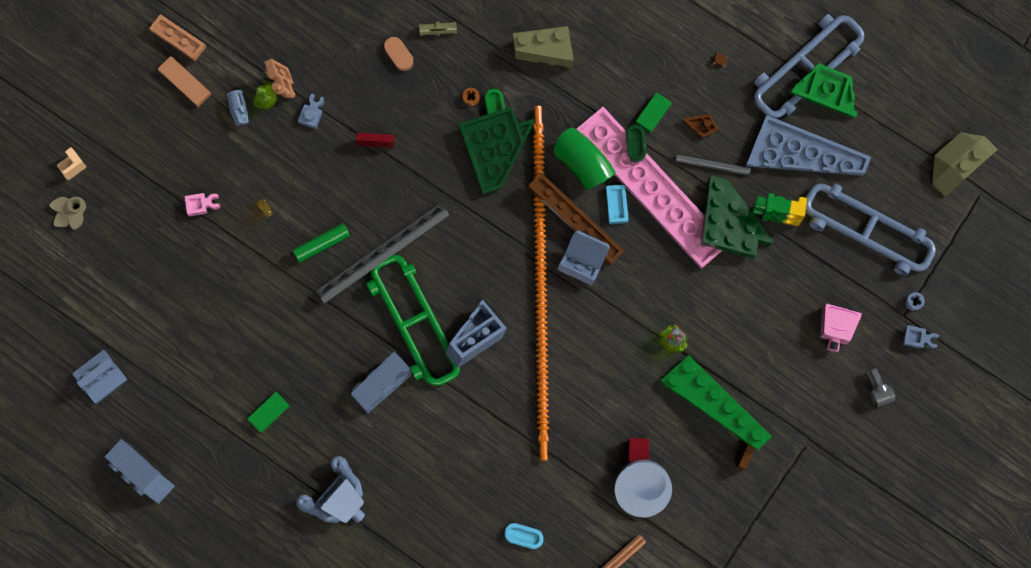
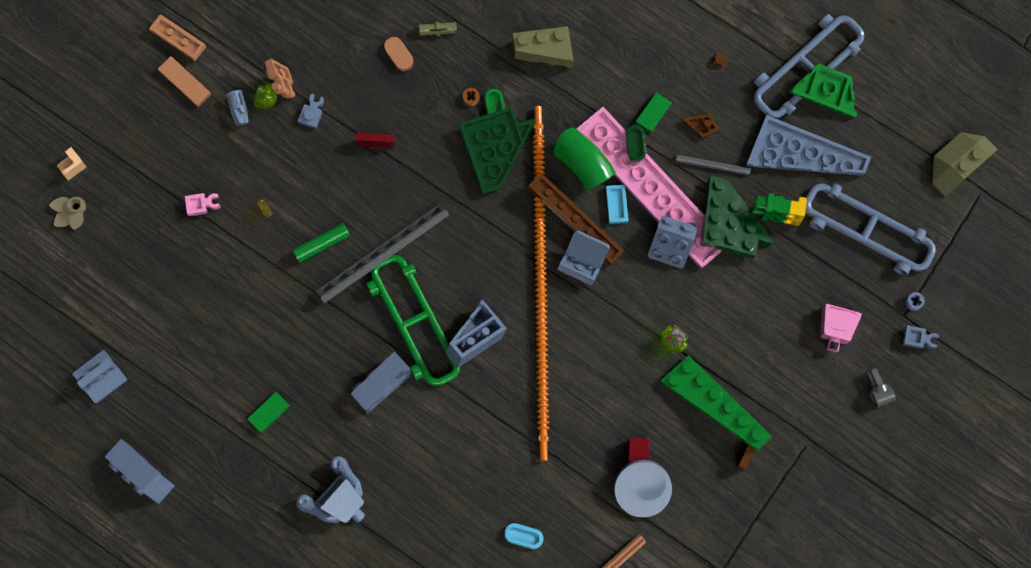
(672, 242): none -> sand blue bracket

